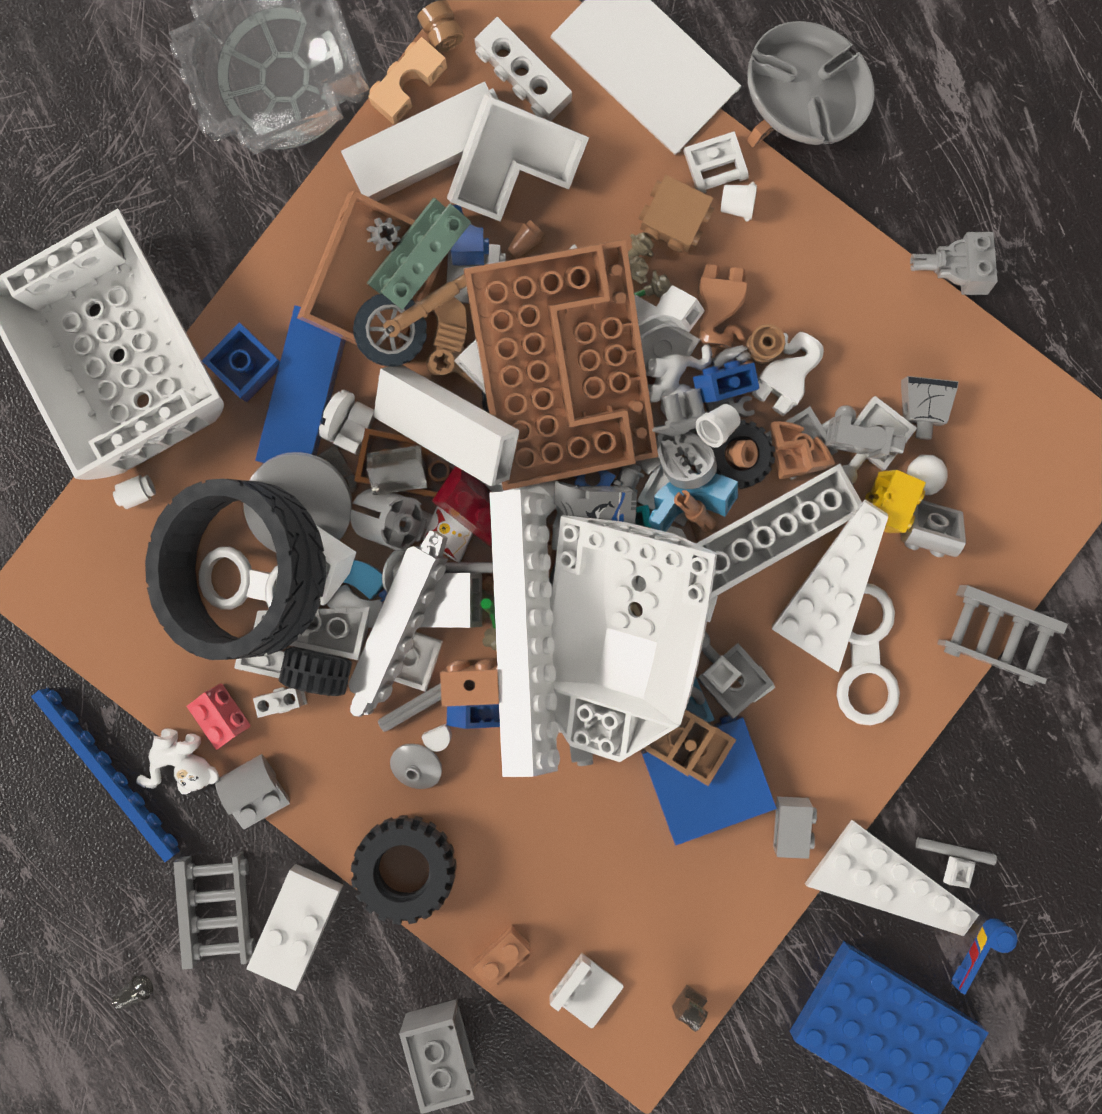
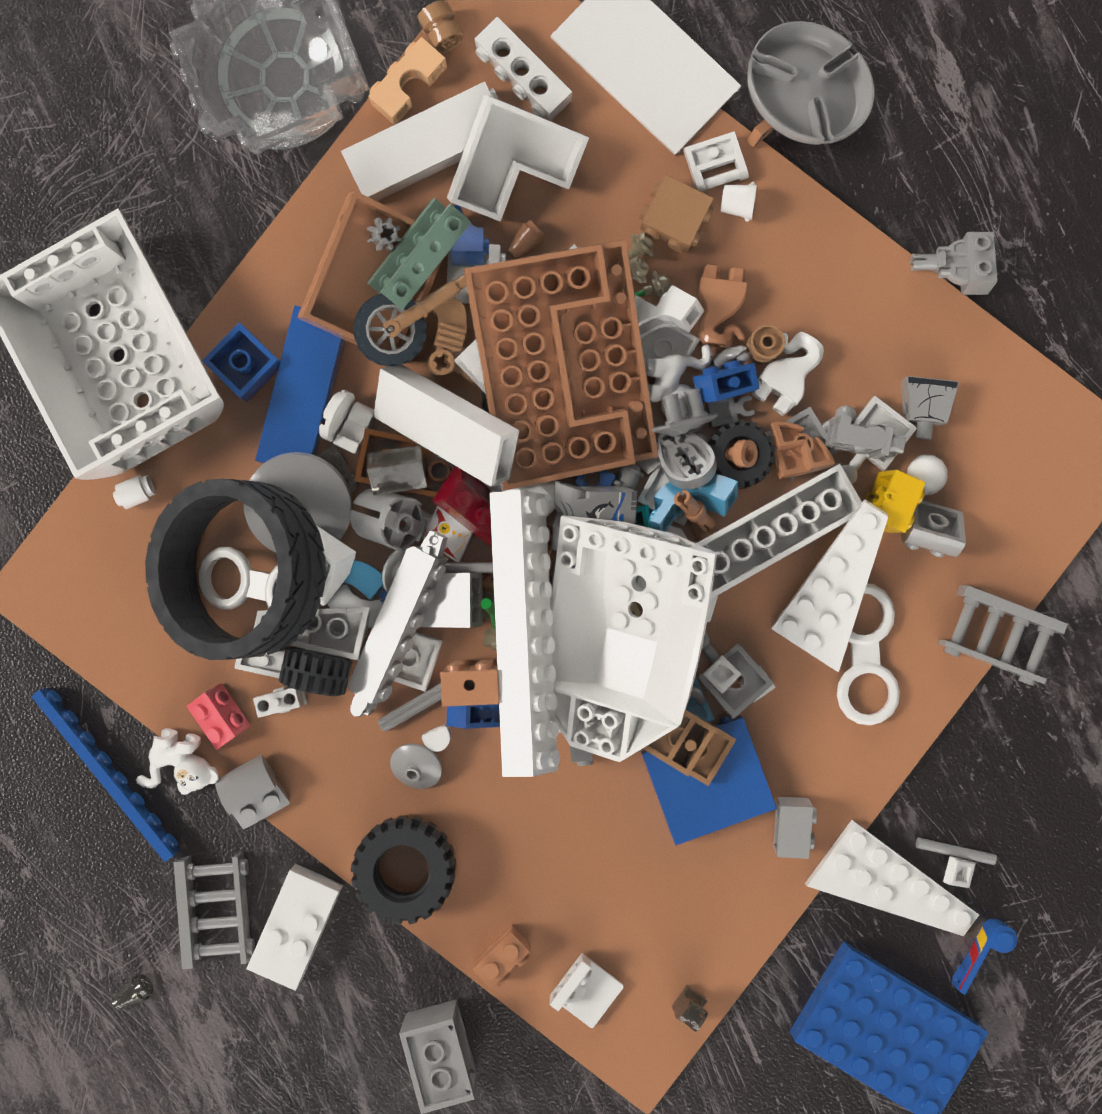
(717, 425): white piece -> none

